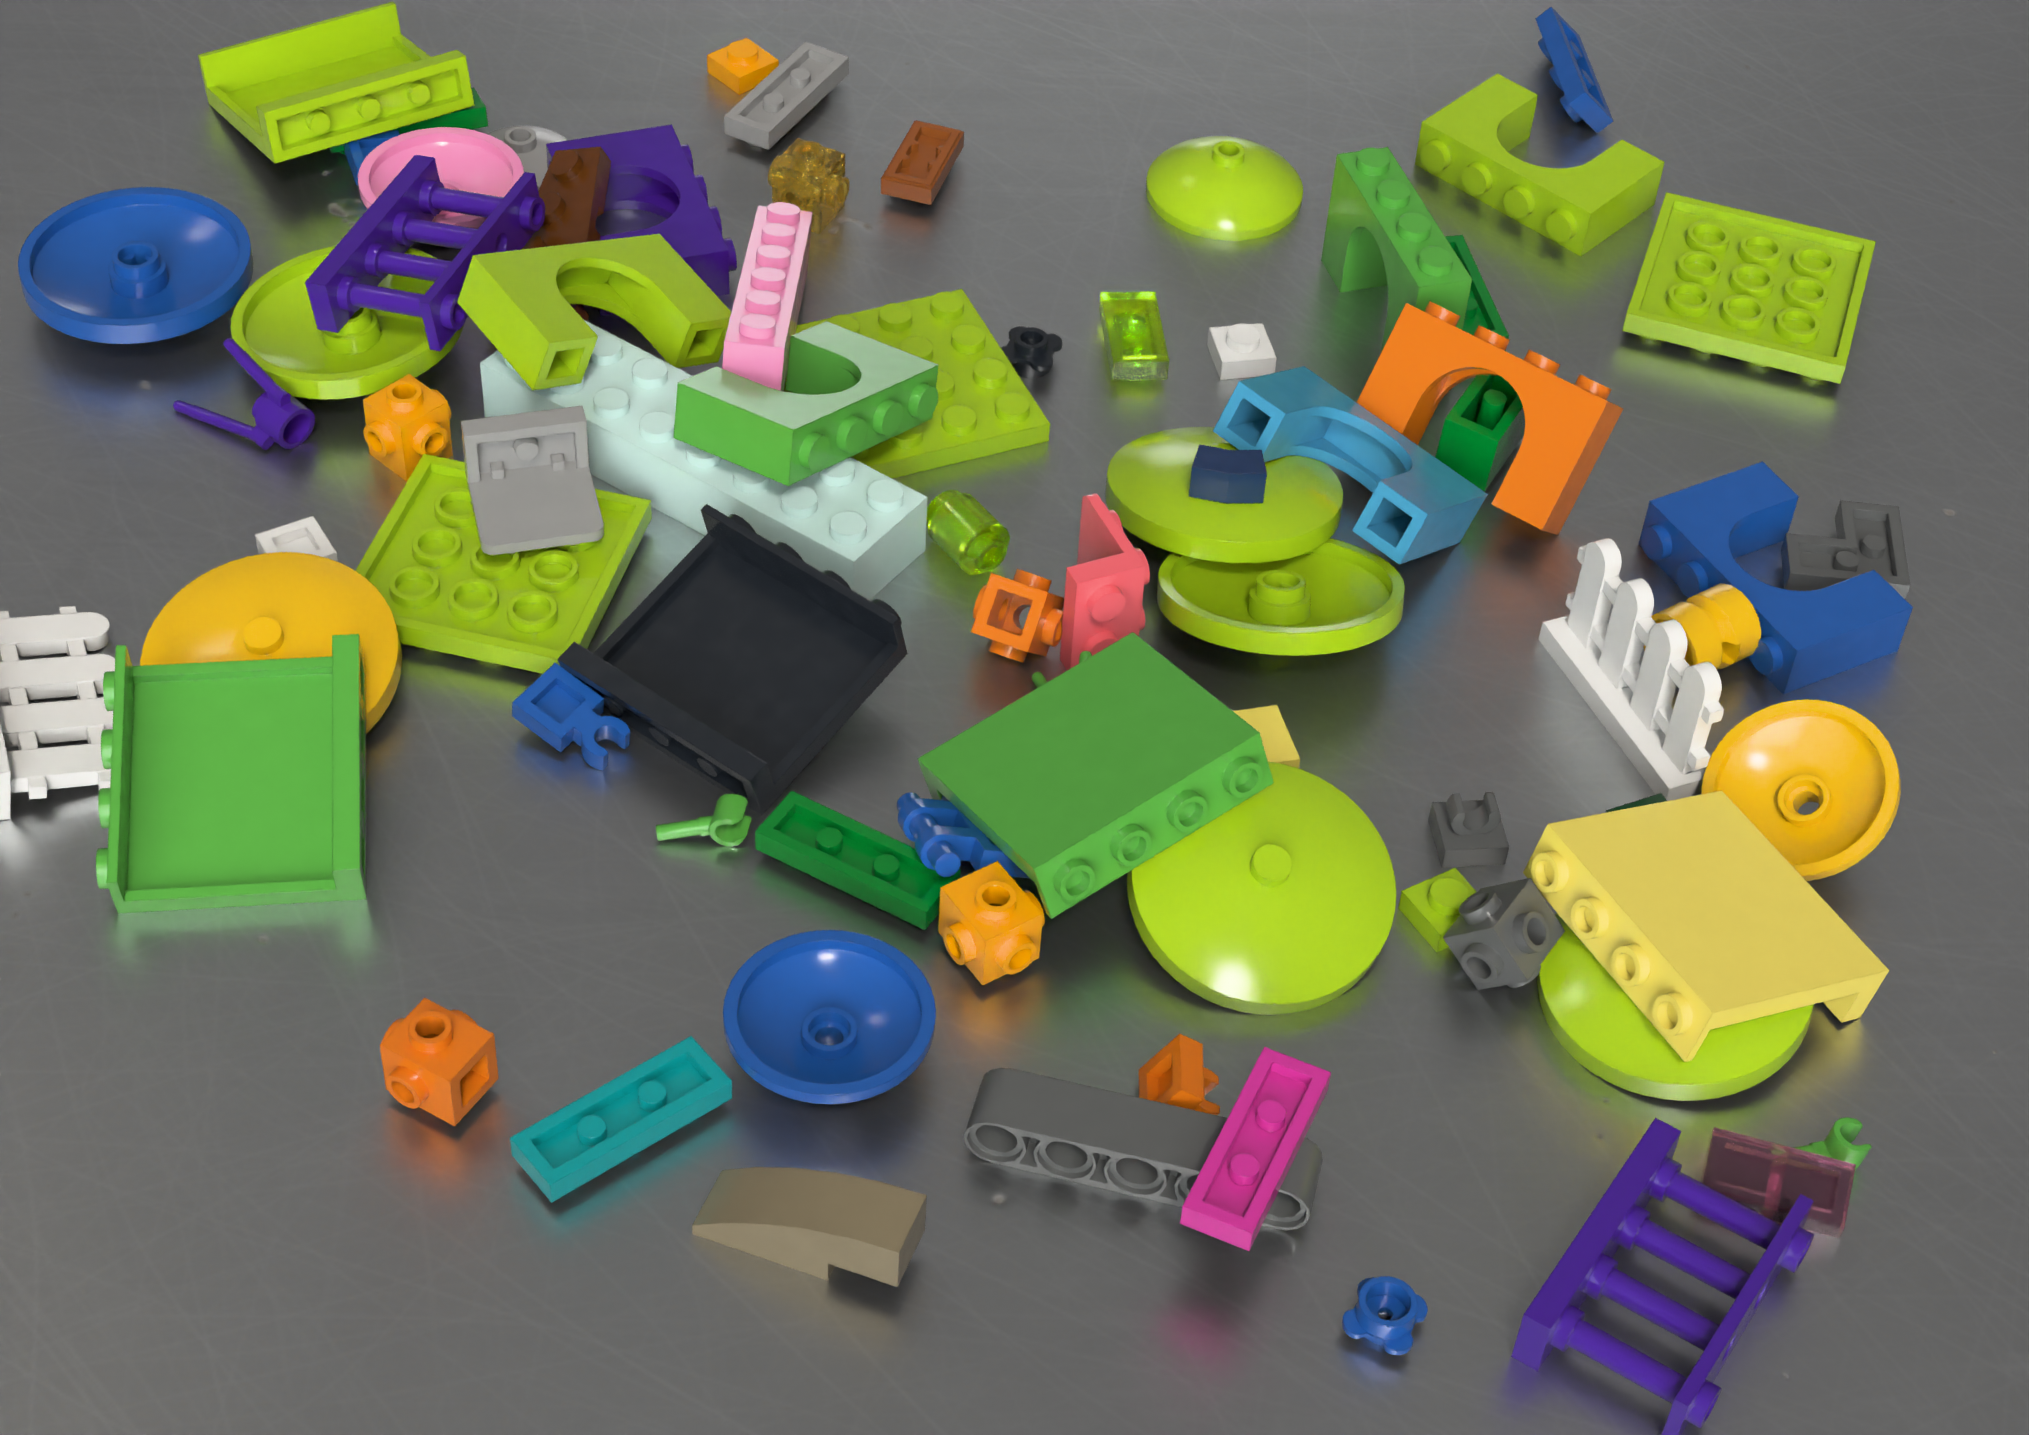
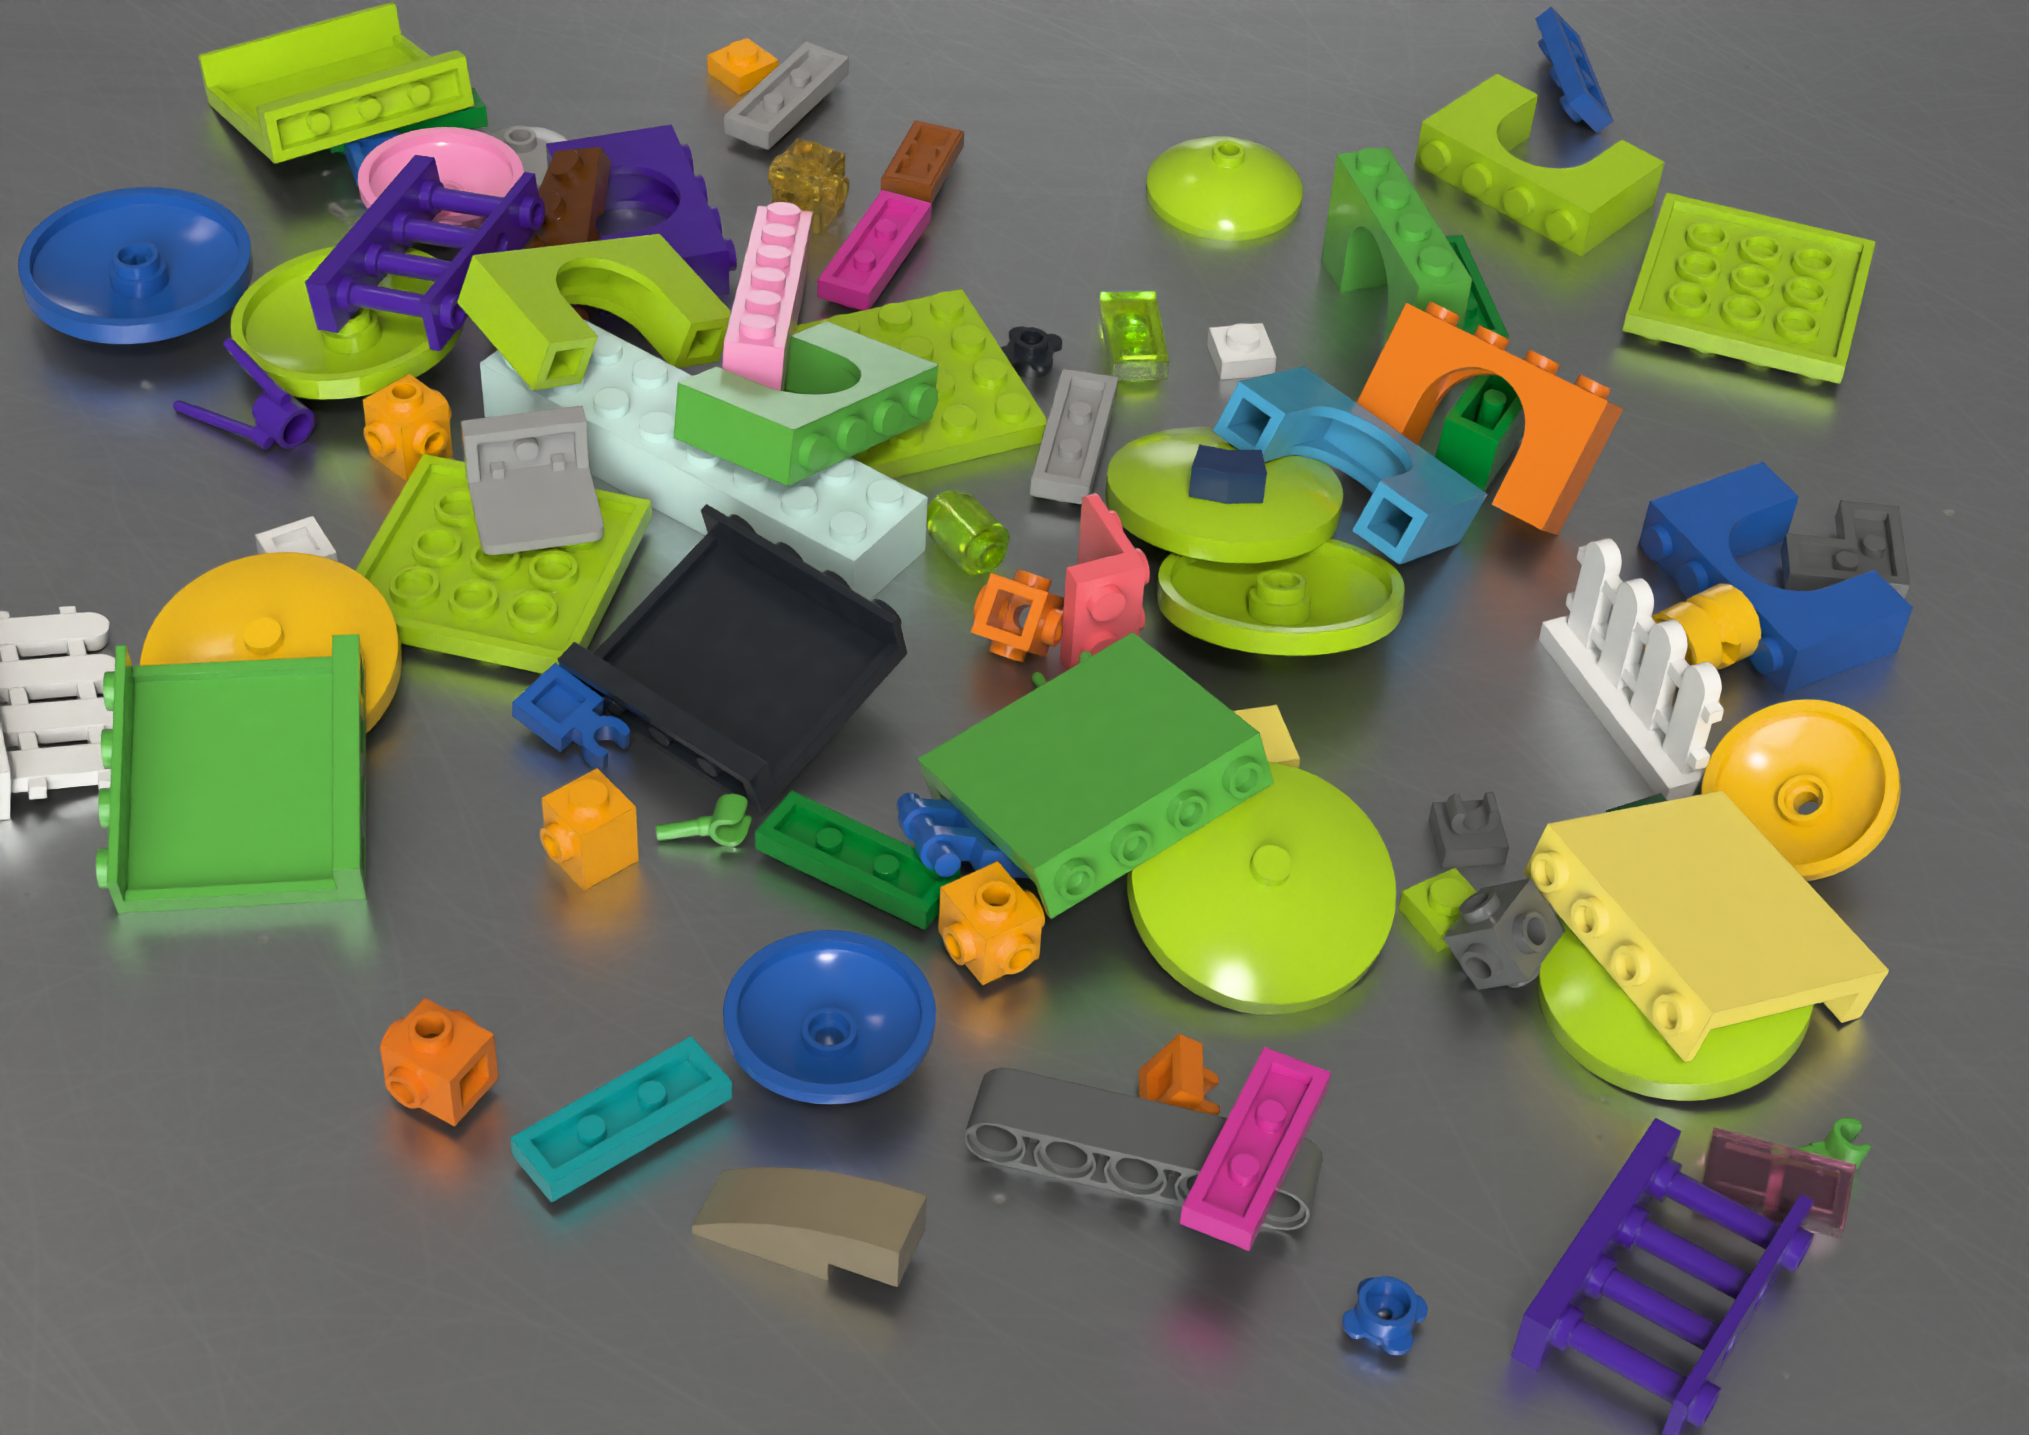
(590, 829): none -> light orange brick
(874, 250): none -> dark pink plate
(1074, 436): none -> light grey plate

